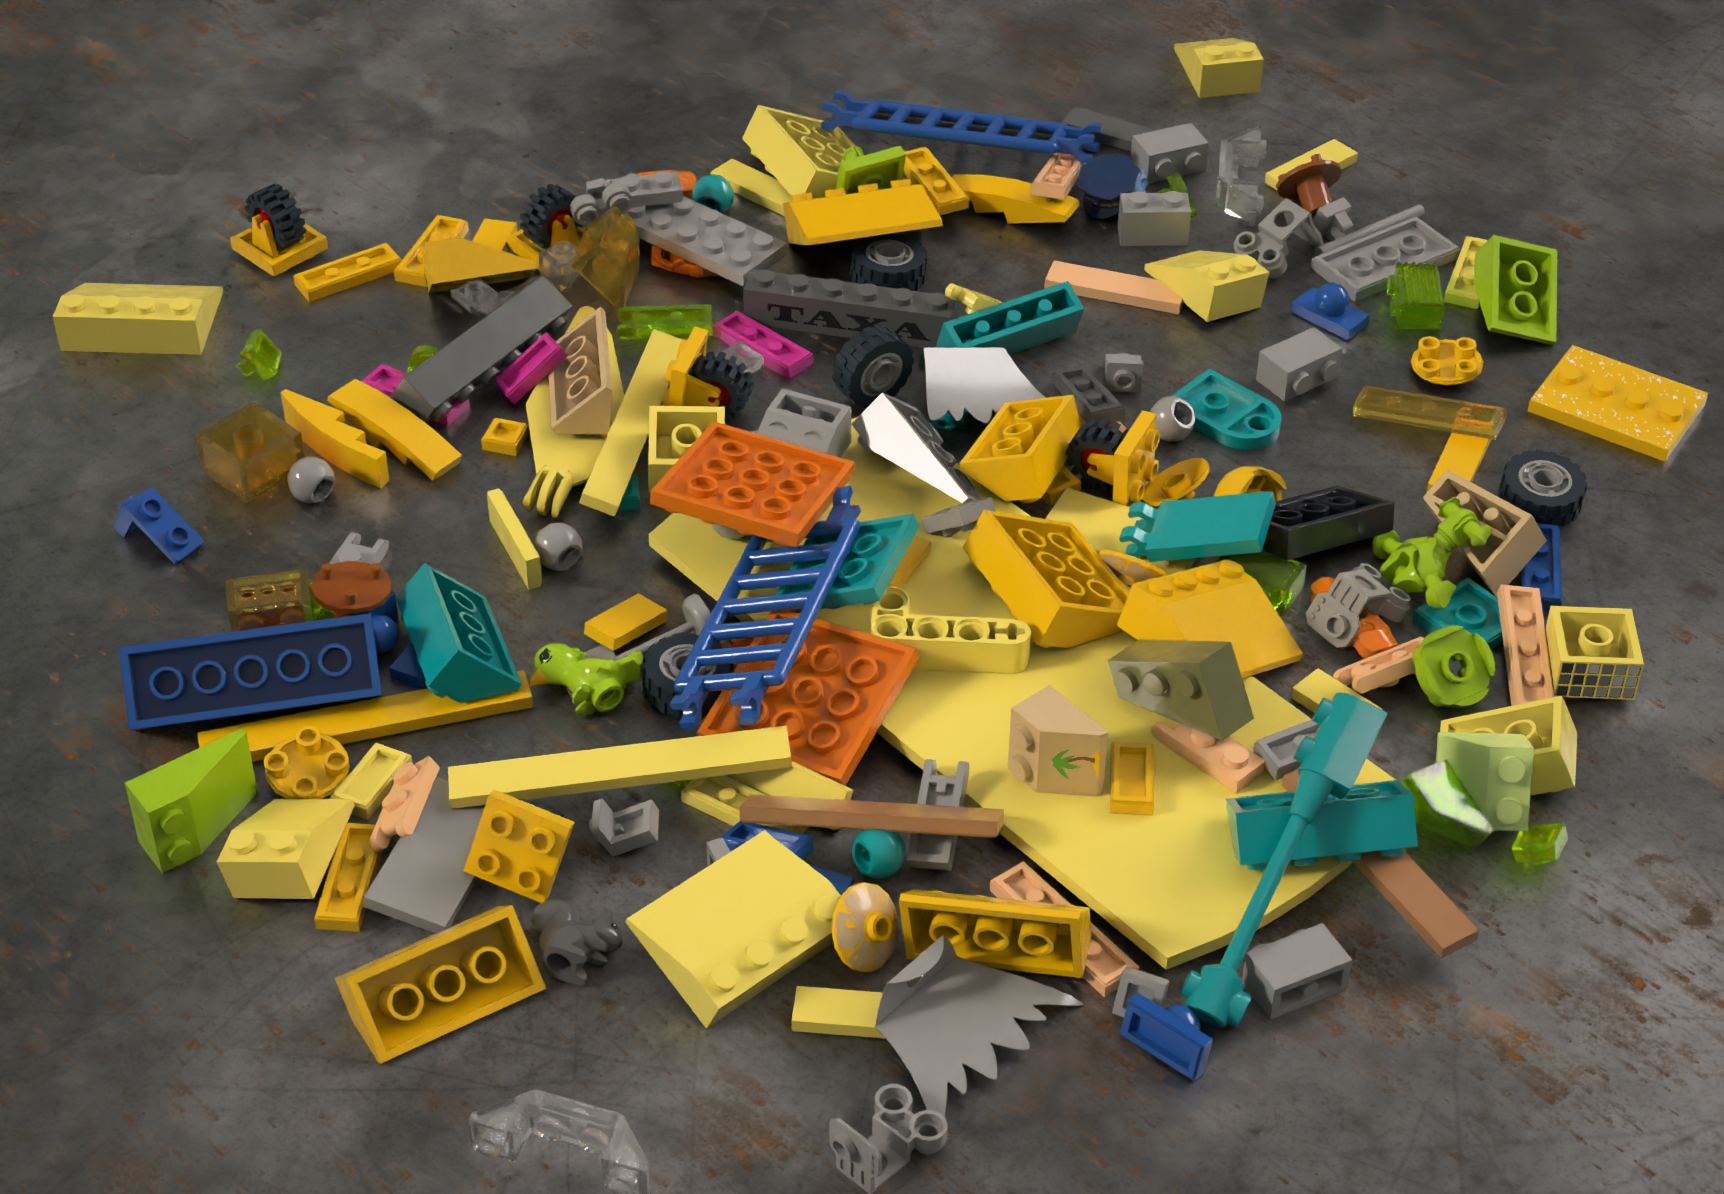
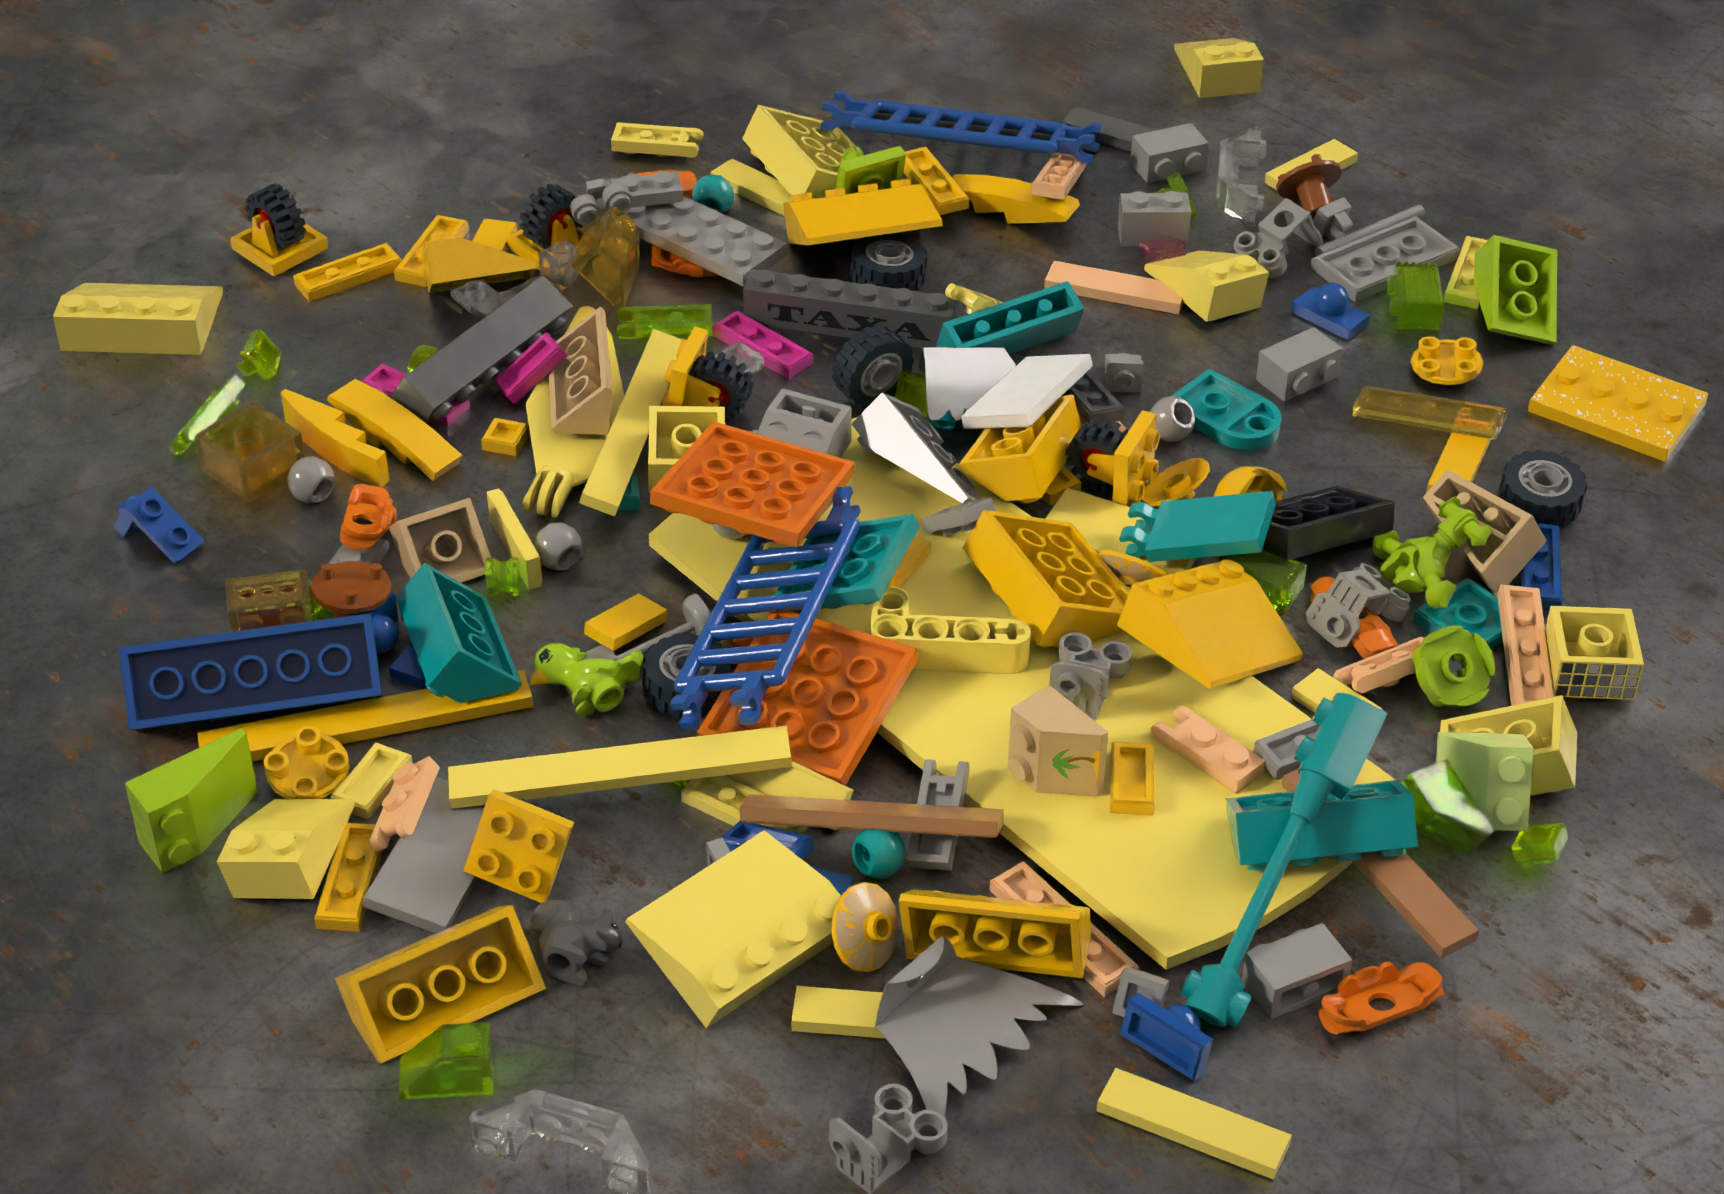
(220, 401): none -> clear neon green hinge
(370, 504): none -> orange piece
(443, 539): none -> tan slope
(449, 1063): none -> clear neon green slope
(503, 576): none -> clear neon green wheel
(626, 828): light grey bracket -> none
(656, 140): none -> light yellow hinge
(912, 390): none -> clear neon green tile
(1026, 391): none -> white tile
(1086, 670): none -> light grey piece
(1104, 181): dark blue piece -> none
(1162, 248): none -> clear pink tile
(1185, 682): olive wedge -> none
(1194, 1123): none -> light yellow tile
(1407, 988): none -> orange piece

